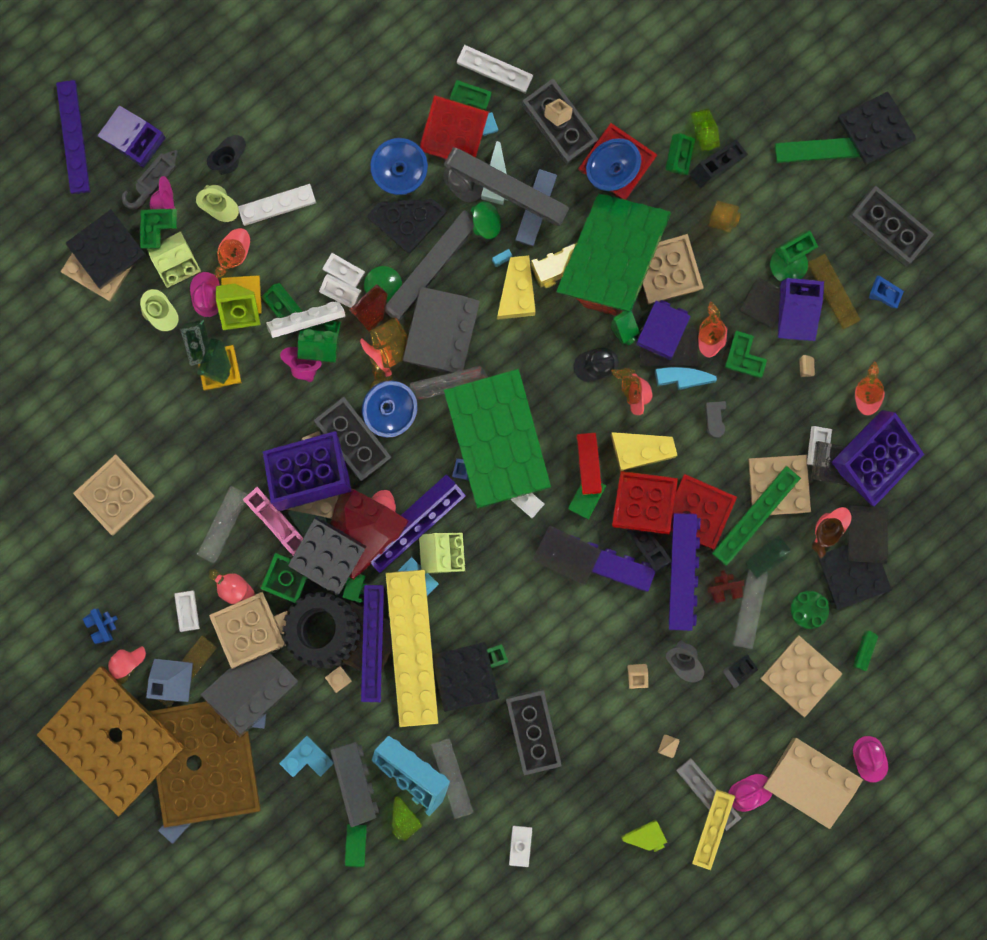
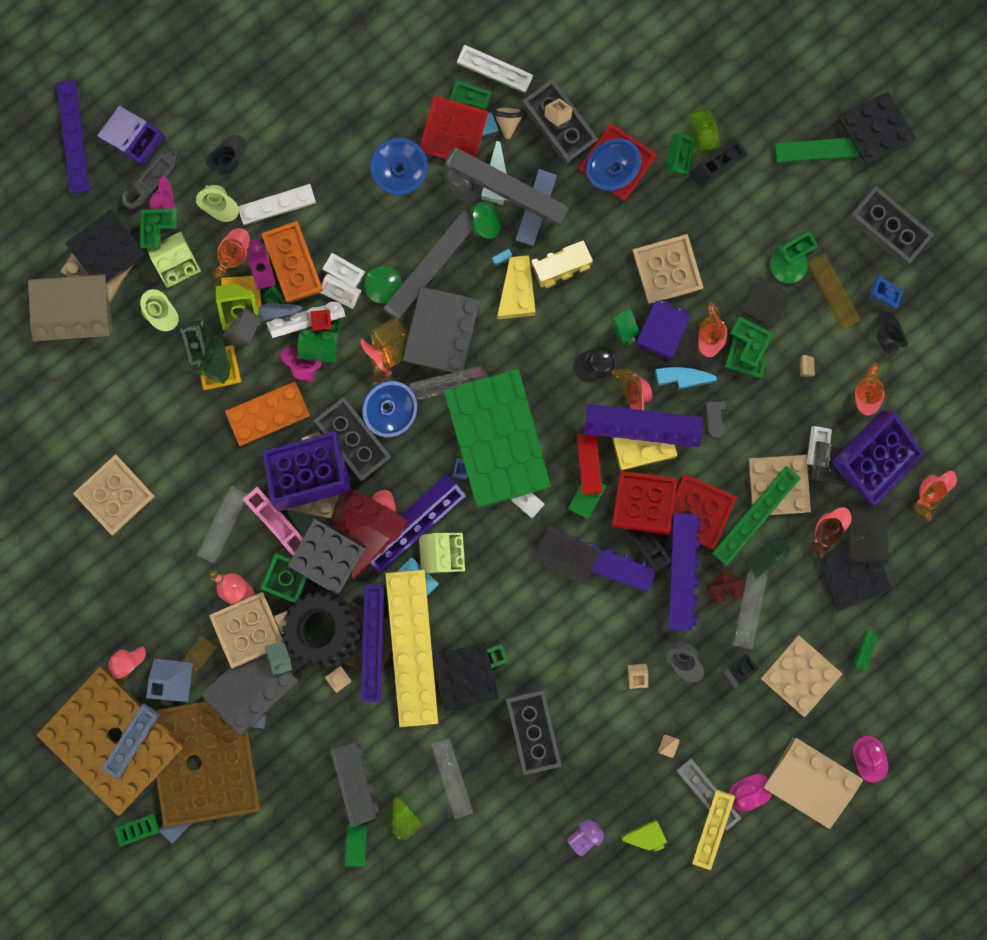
(69, 307): none -> dark tan slope
(96, 618): blue hips -> none
(121, 836): none -> green slope
(130, 741): none -> sand blue tile
(187, 611): white plate -> none
(204, 294): dark pink piece -> none
(242, 328): none -> dark grey slope
(260, 259): none -> magenta torso
(267, 414): none -> orange plate
(272, 310): none -> sand blue slope
(278, 658): none -> sand green brick
(292, 262): none -> orange plate
(306, 753): medium azure plate -> none
(320, 320): none -> red tile
(355, 588): green brick -> none
(370, 307): clear red slope -> none
(407, 220): black plate -> none
(411, 774): medium azure wedge -> none
(508, 120): none -> tan hat
(520, 846): white plate -> none
(586, 837): none -> medium lavender piece
(613, 254): green piece -> none
(643, 425): none -> dark purple brick
(724, 216): clear yellow brick -> none
(756, 339): none -> green plate
(800, 308): dark purple slope -> none
(809, 609): green dish -> none
(890, 333): none -> black piece
(933, 491): none -> hair

